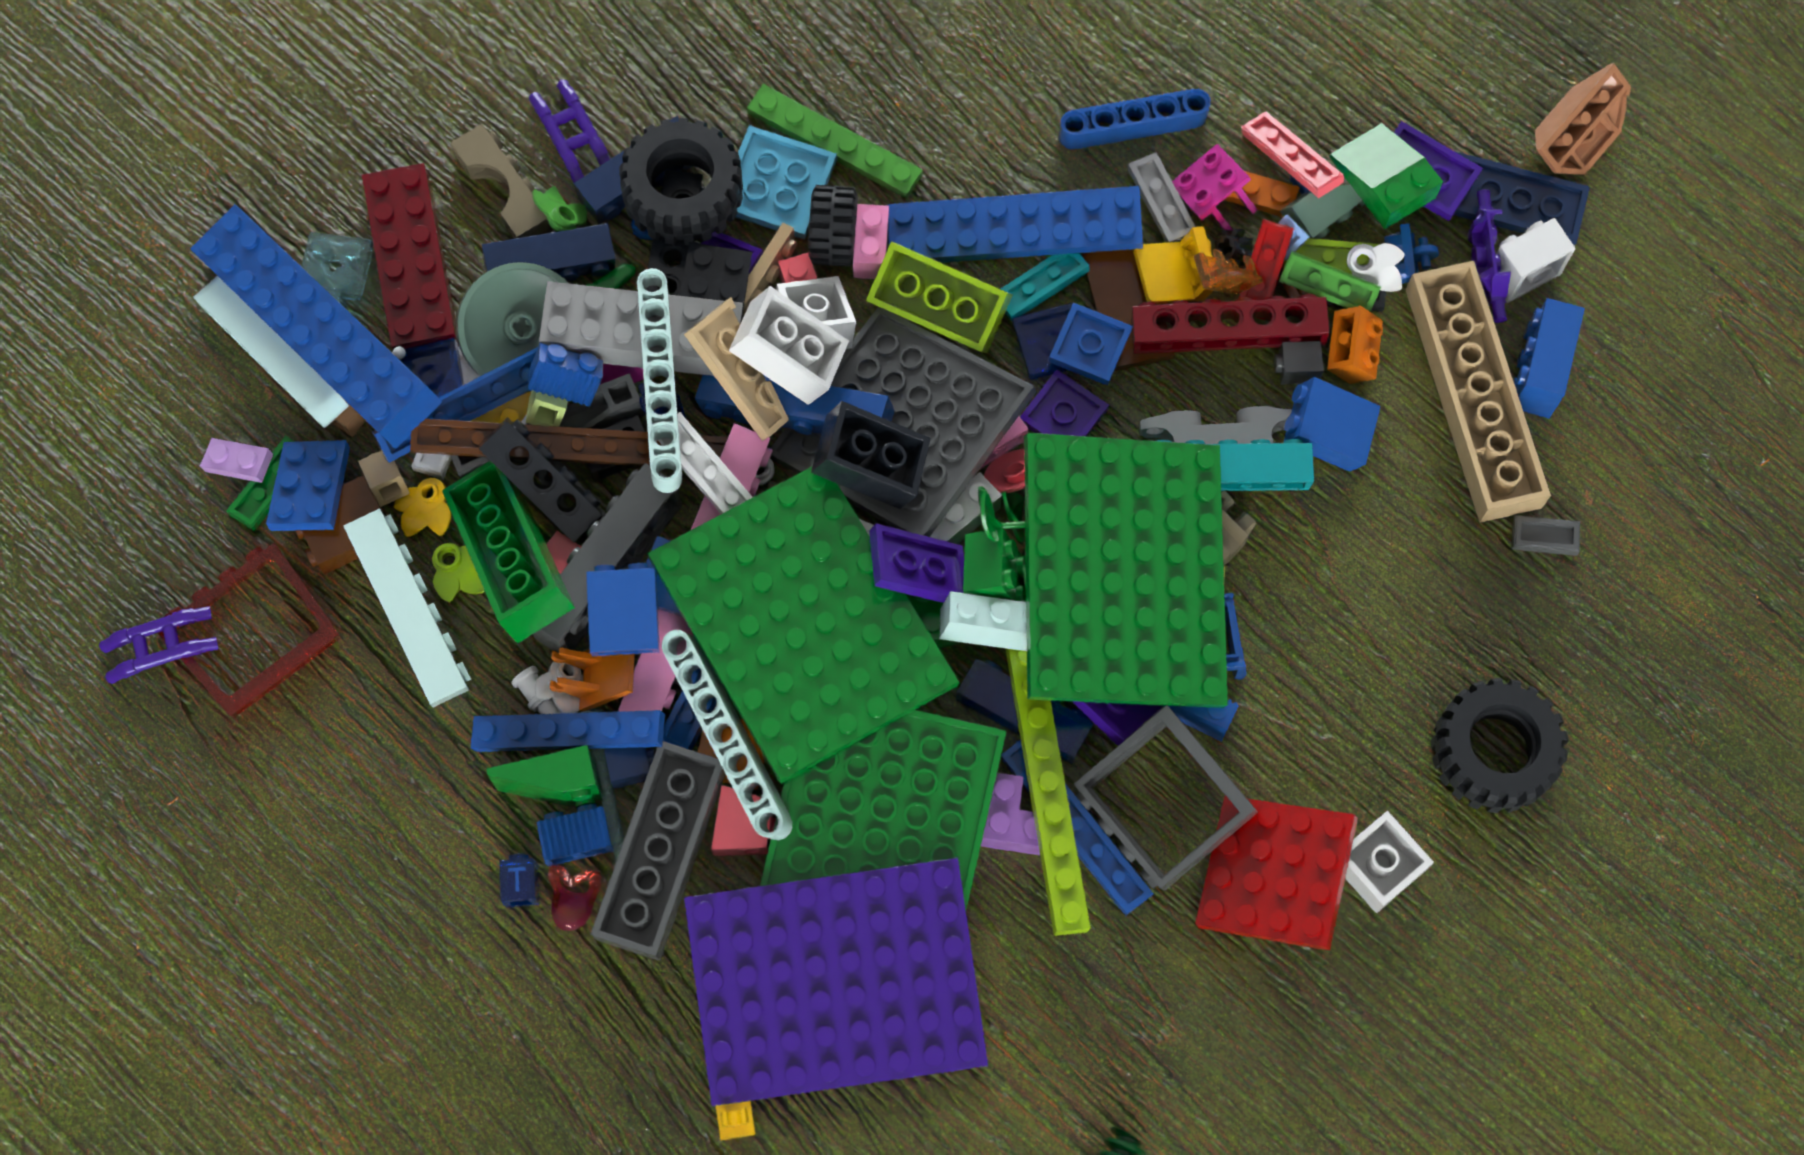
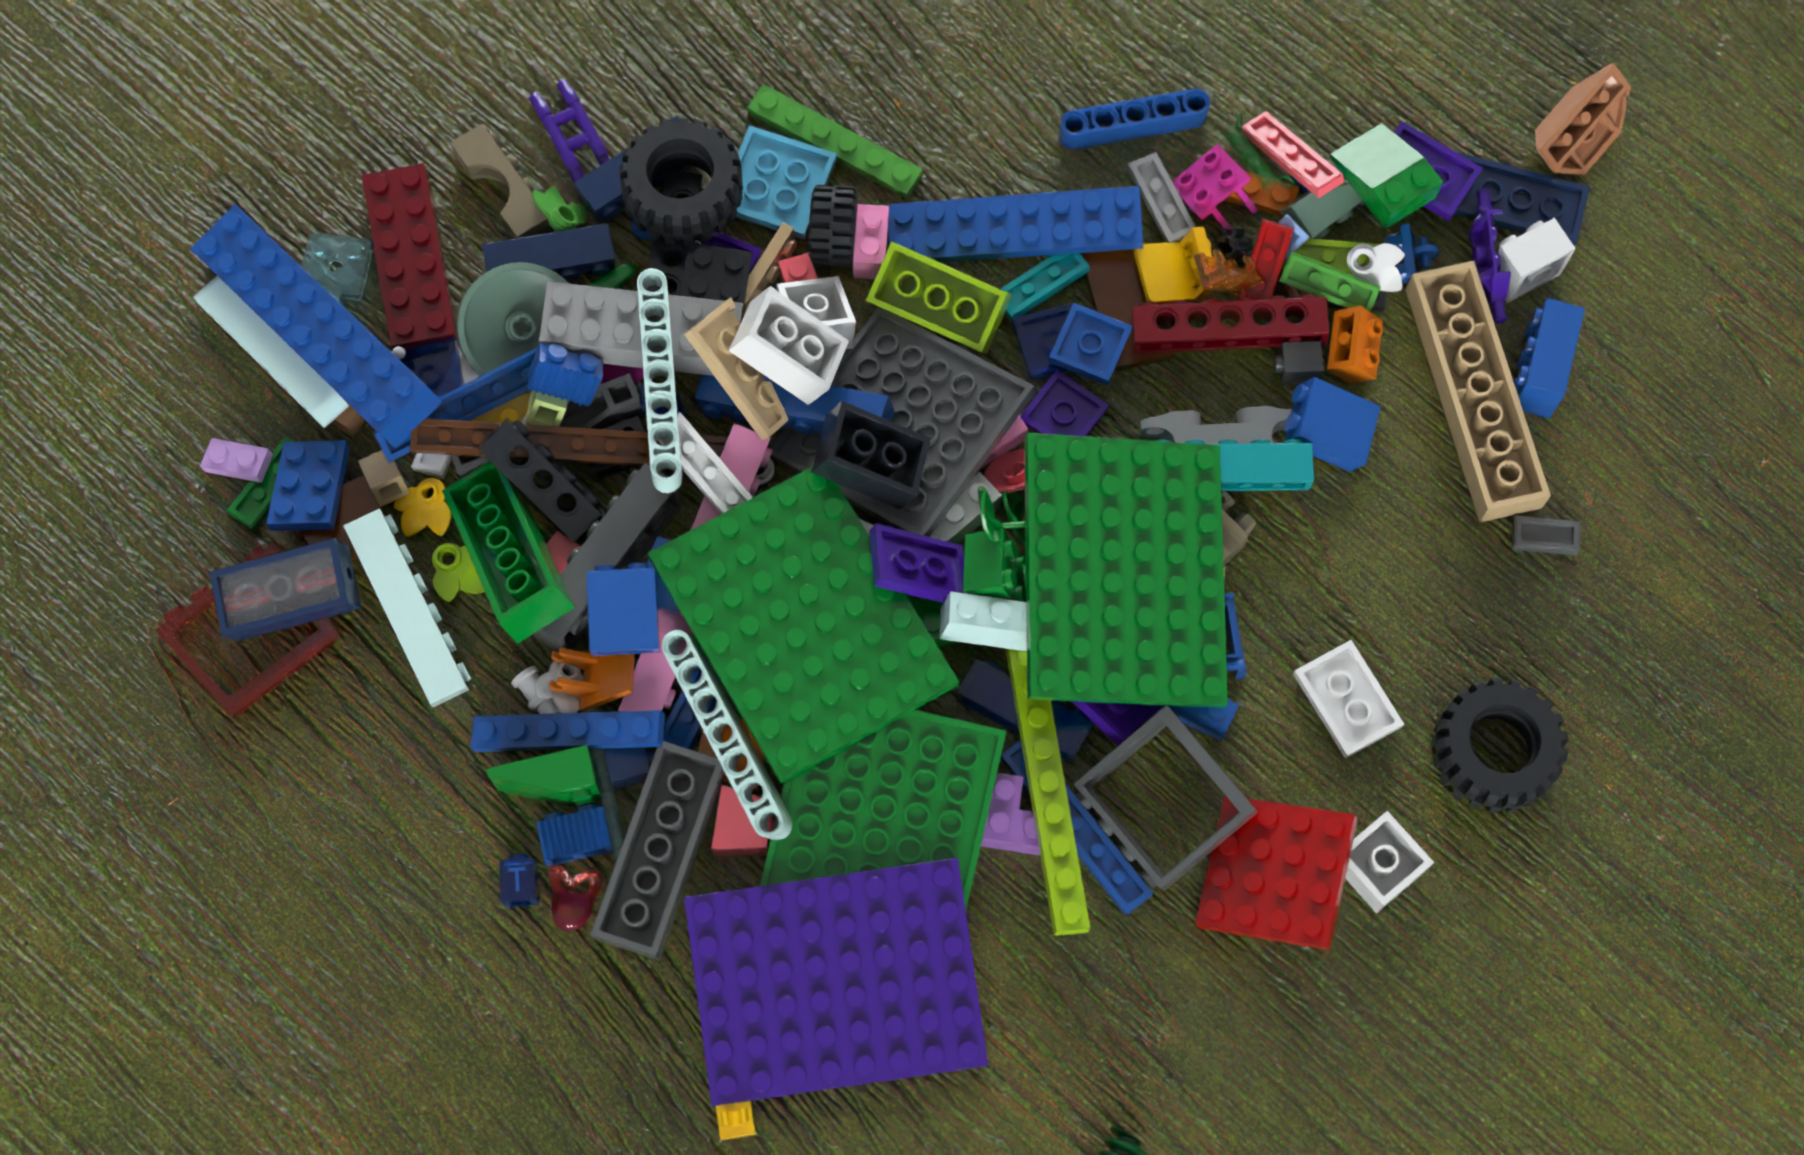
(174, 649): dark purple piece -> none
(285, 590): none -> brick
(1252, 156): none -> green piece
(1348, 699): none -> white plate

